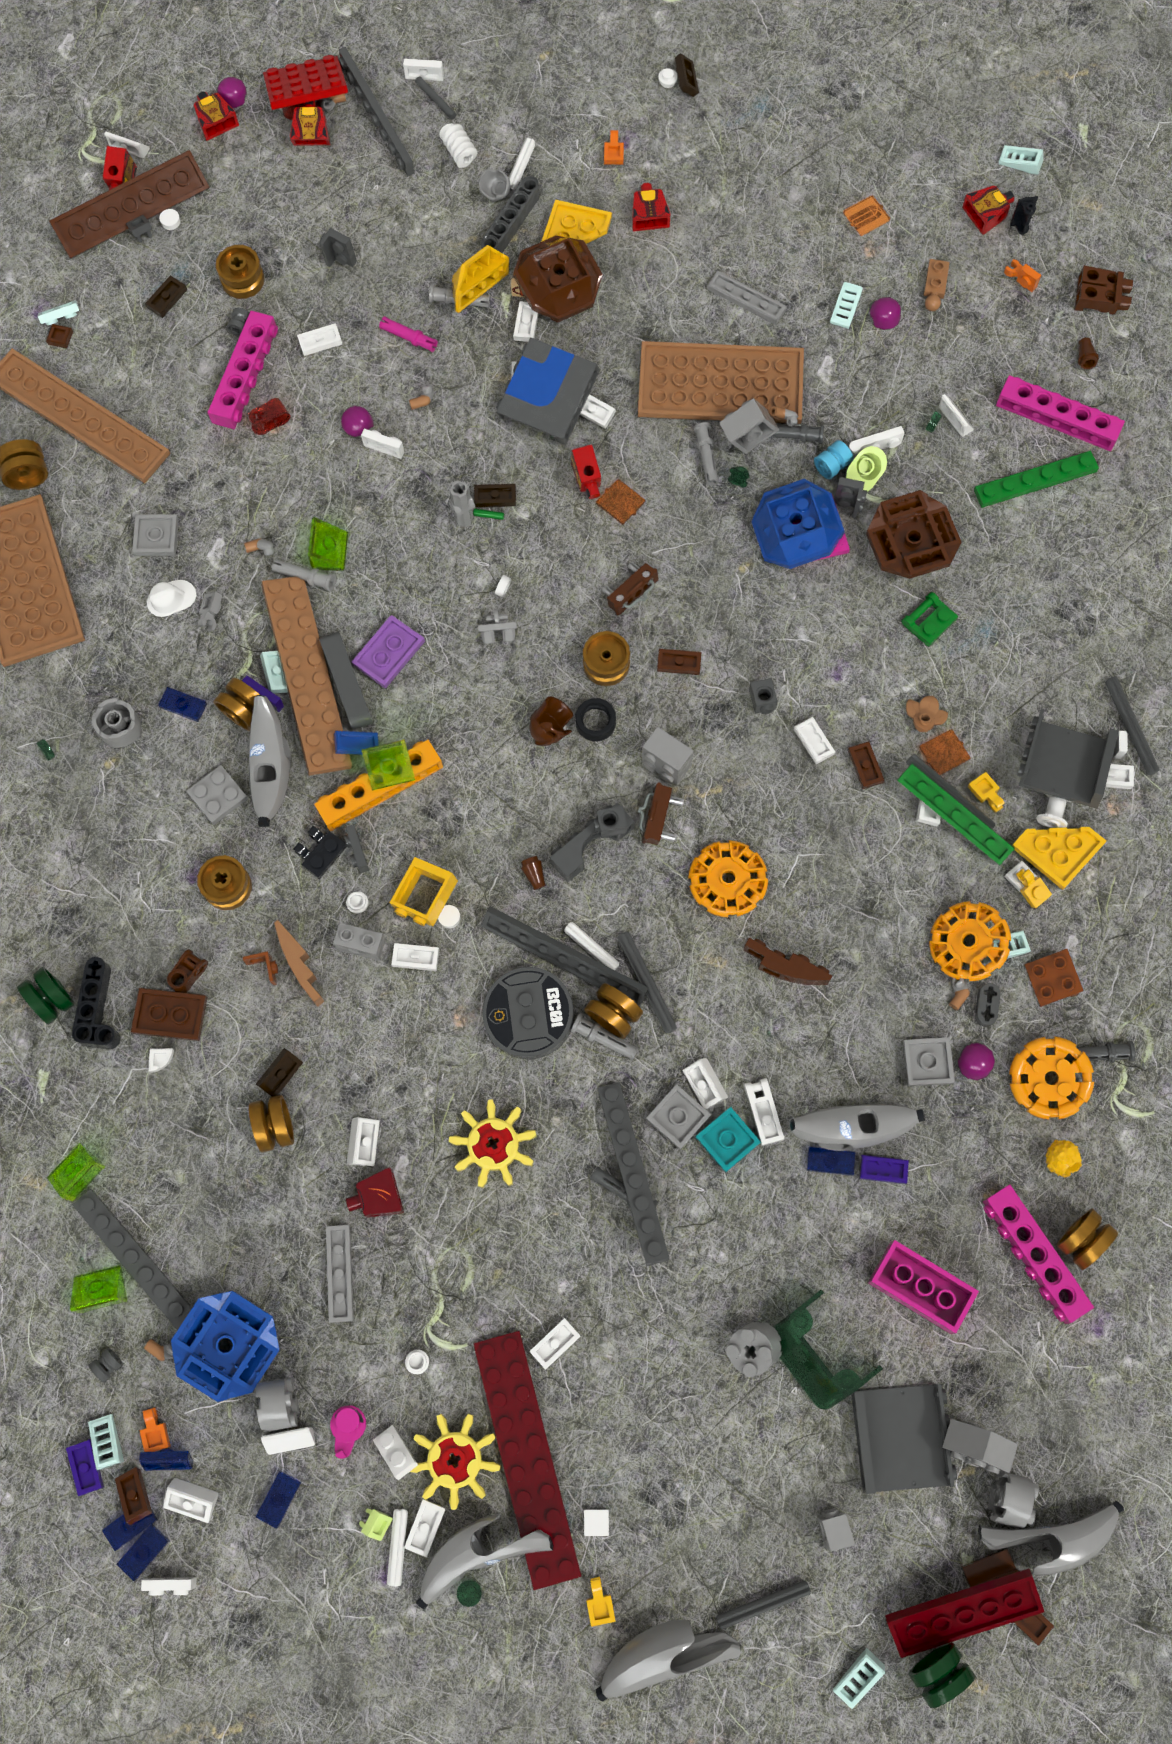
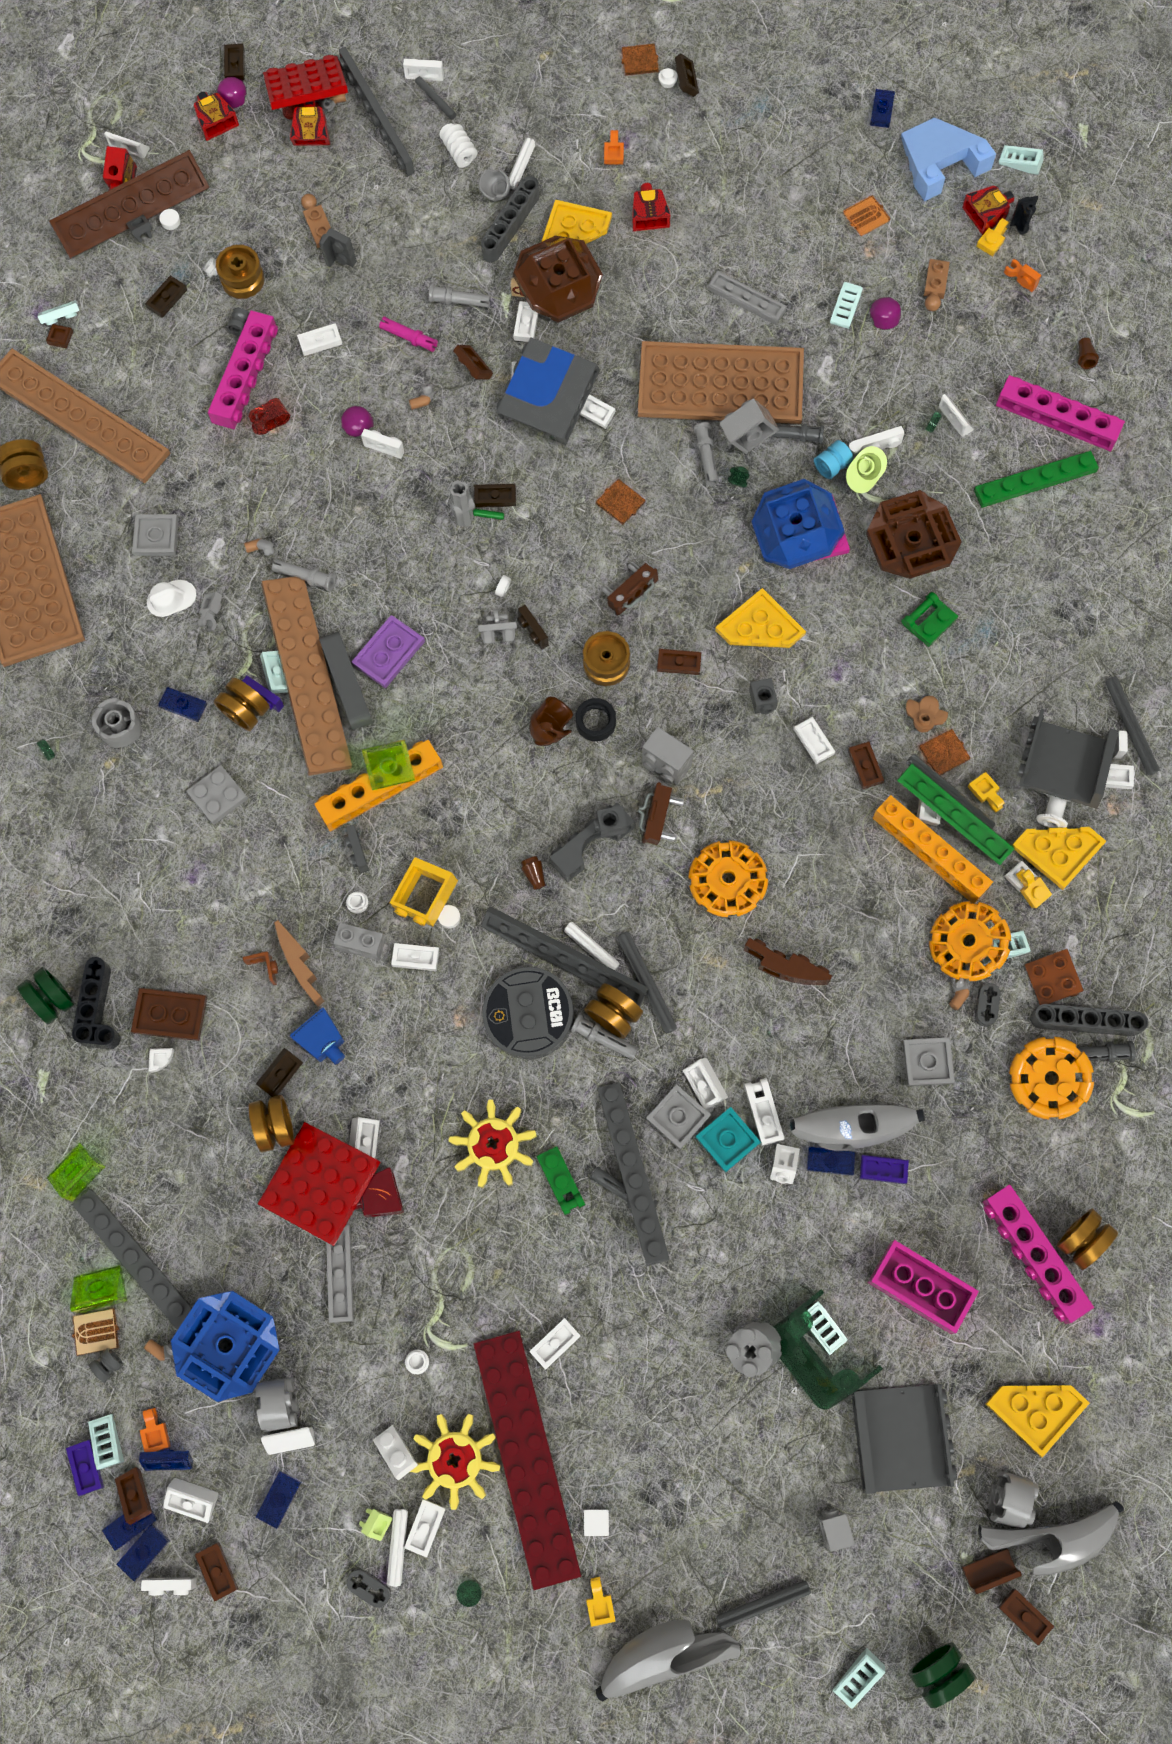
(95, 1332): none -> piece
(186, 970): reddish brown piece -> none
(210, 267): none -> white plate
(216, 1571): none -> reddish brown plate
(224, 882): pearl gold wheel -> none
(234, 61): none -> dark brown plate
(267, 761): light grey piece -> none
(315, 217): none -> medium nougat plate
(319, 1183): none -> red plate
(320, 1037): none -> blue torso
(323, 855): black plate -> none
(327, 546): clear neon green slope -> none
(346, 1429): dark pink piece -> none
(353, 742): blue tile -> none
(364, 1593): none -> dark grey beam
(465, 1552): light grey piece -> none
(473, 362): none -> reddish brown plate
(478, 276): yellow wedge -> none
(528, 621): none -> dark brown plate
(560, 1179): none -> green plate
(586, 470): red torso -> none
(640, 59): none -> clear orange piece
(760, 624): none -> yellow plate
(784, 1164): none -> white bracket
(785, 414): arm -> none
(830, 1323): none -> light aqua slope
(851, 493): dark grey bracket -> none
(882, 108): none -> clear blue plate
(932, 849): none -> light orange brick
(939, 145): none -> light blue wedge
(964, 1613): dark red plate -> none
(976, 1061): magenta hair -> none
(979, 1447): light grey brick -> none
(993, 239): none -> yellow plate
(1038, 1412): none -> yellow plate
(1063, 1158): yellow piece -> none
(1099, 1017): none -> dark grey beam
(1102, 290): reddish brown hips -> none

